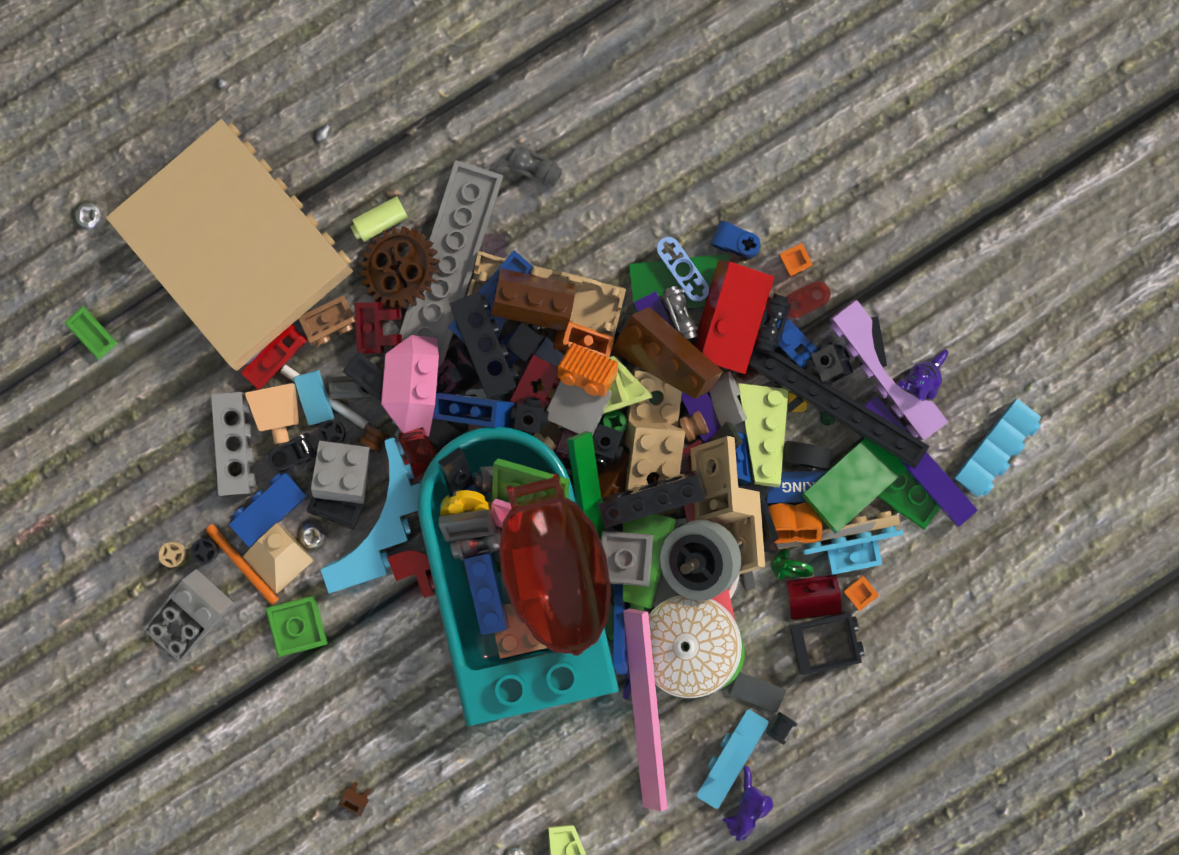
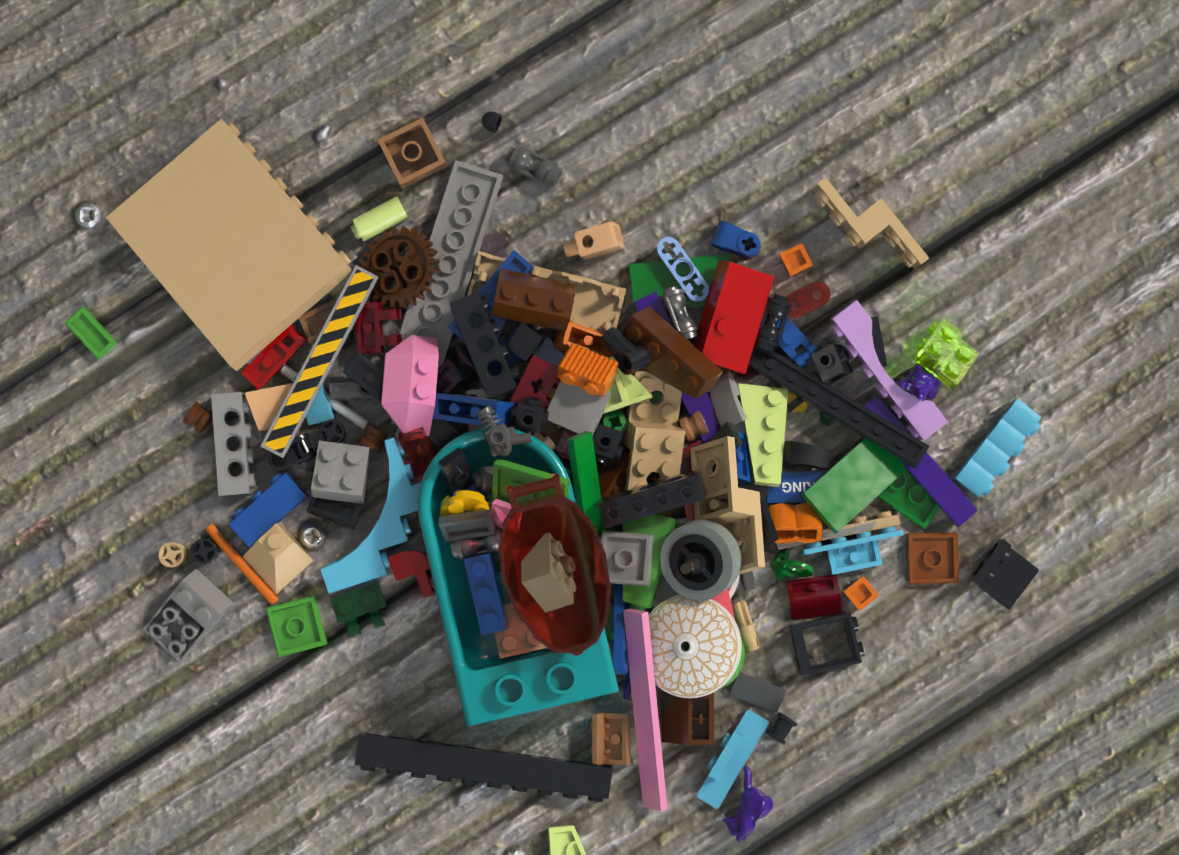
(198, 417): none -> reddish brown wheel
(319, 361): none -> tile
(354, 801): reddish brown tile -> none
(357, 603): none -> dark green plate
(412, 153): none -> medium nougat brick
(483, 765): none -> black brick
(491, 121): none -> black hinge
(498, 435): none -> dark grey piece
(549, 574): none -> dark tan slope
(606, 240): none -> light nougat torso
(611, 738): none -> medium nougat bracket
(627, 355): none -> black piece
(688, 720): none -> reddish brown slope
(745, 626): none -> tan axle
(869, 224): none -> tan bracket
(932, 558): none -> dark orange tile
(945, 353): none -> clear neon green plate
(1003, 574): none -> black bracket

